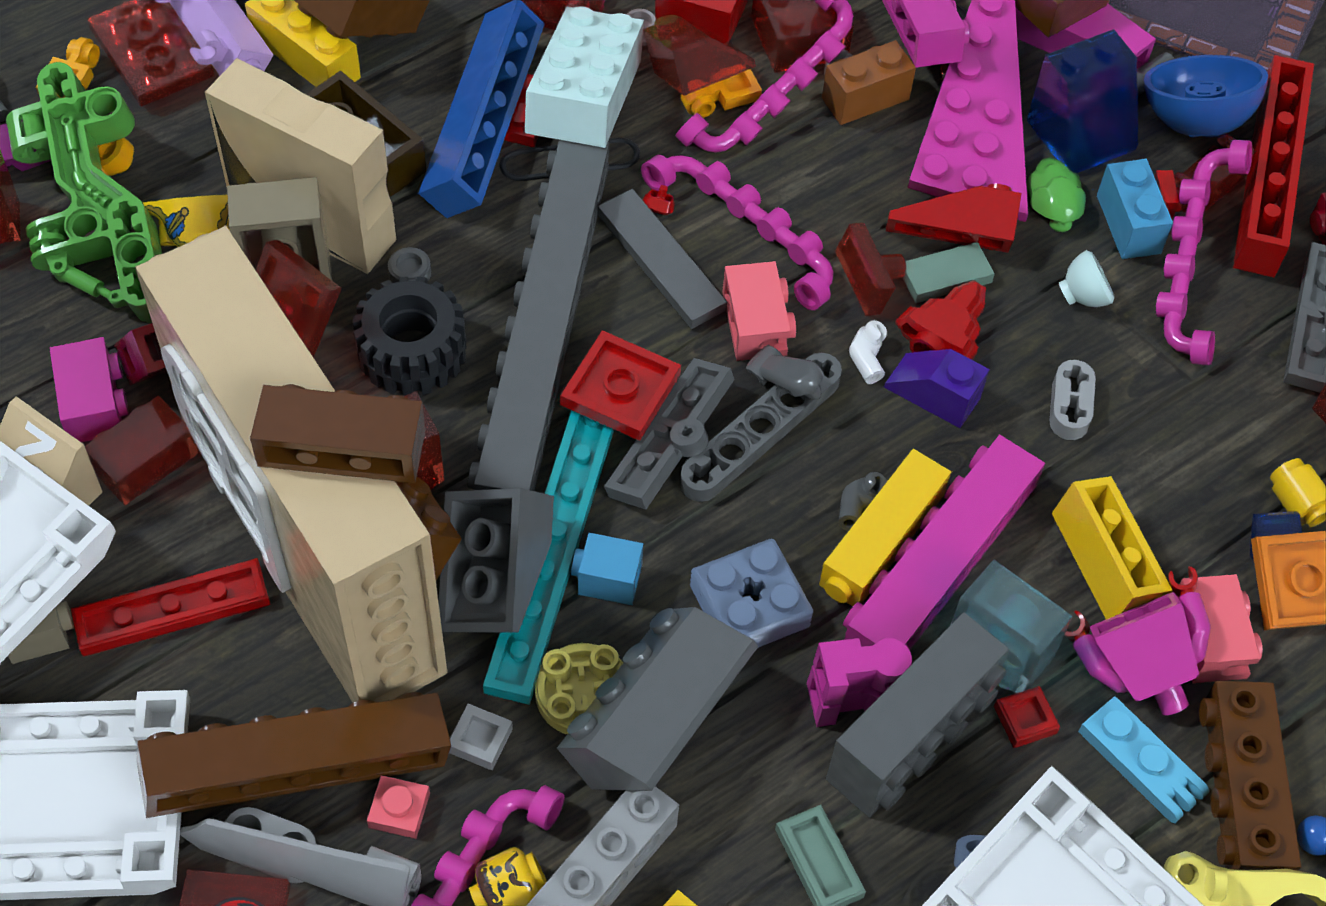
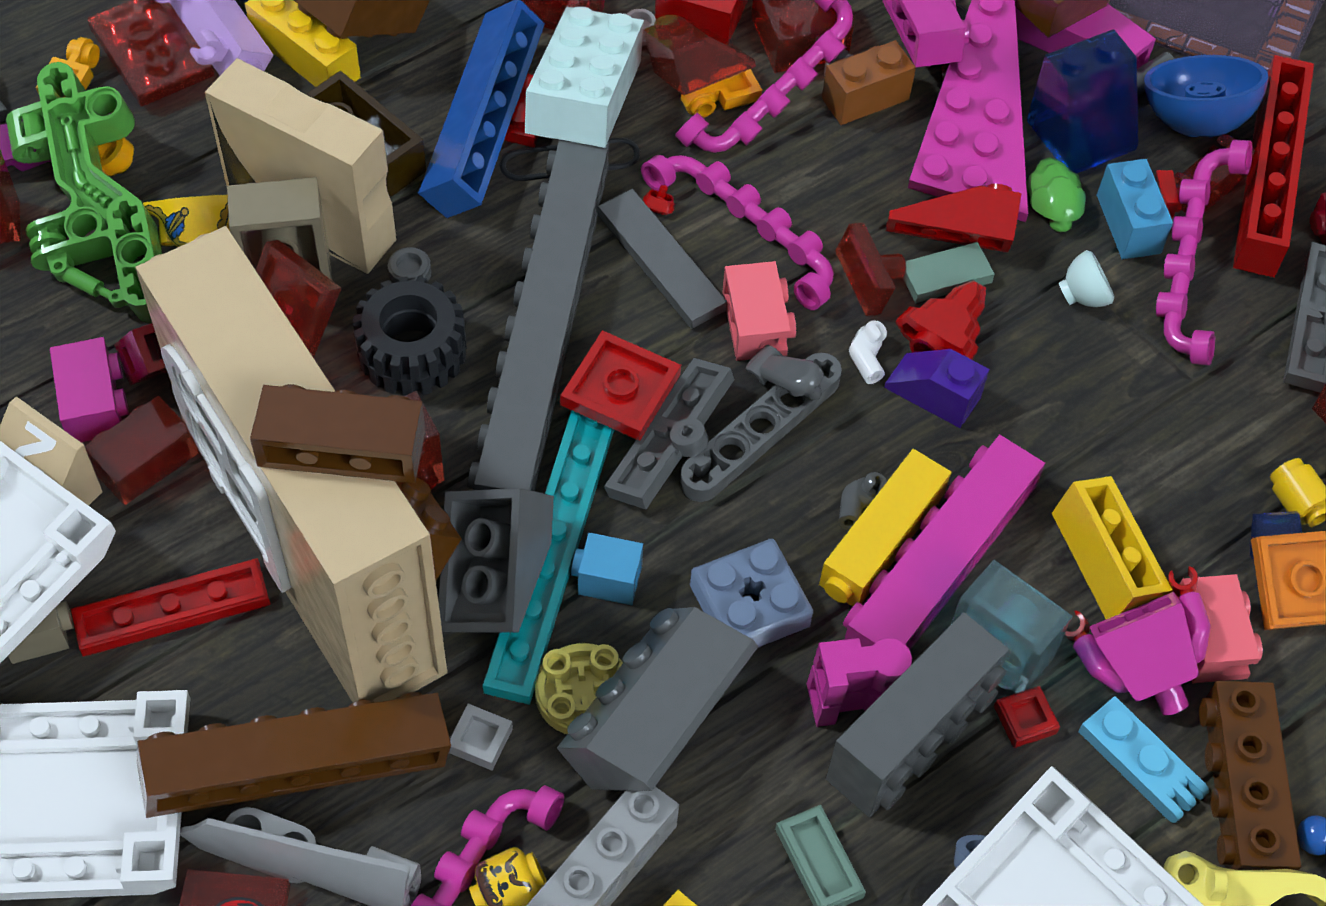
(398, 807): coral plate -> none
(1081, 401): light grey beam -> none

